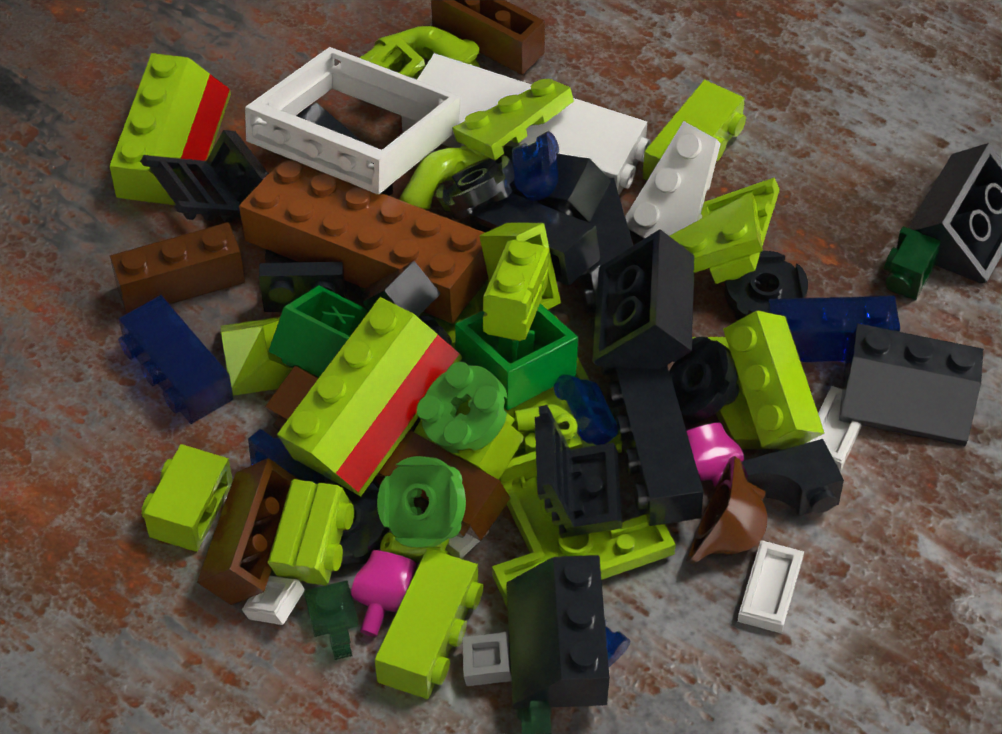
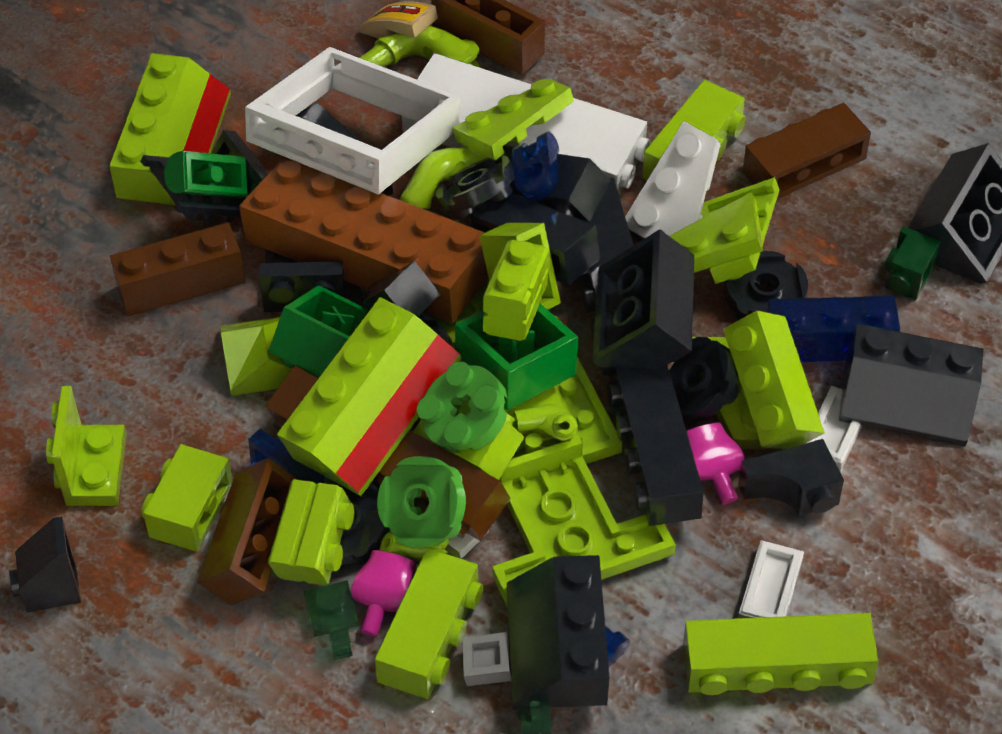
(46, 569): none -> black slope
(85, 456): none -> lime bracket
(175, 360): clear blue brick -> none
(206, 174): none -> green brick
(275, 602): white tile -> none
(400, 17): none -> tan slope
(400, 58): lime brick -> none
(578, 483): black plate -> none
(589, 409): clear blue plate -> none
(733, 517): reddish brown hat -> none
(780, 653): none -> lime brick
(808, 150): none -> reddish brown brick

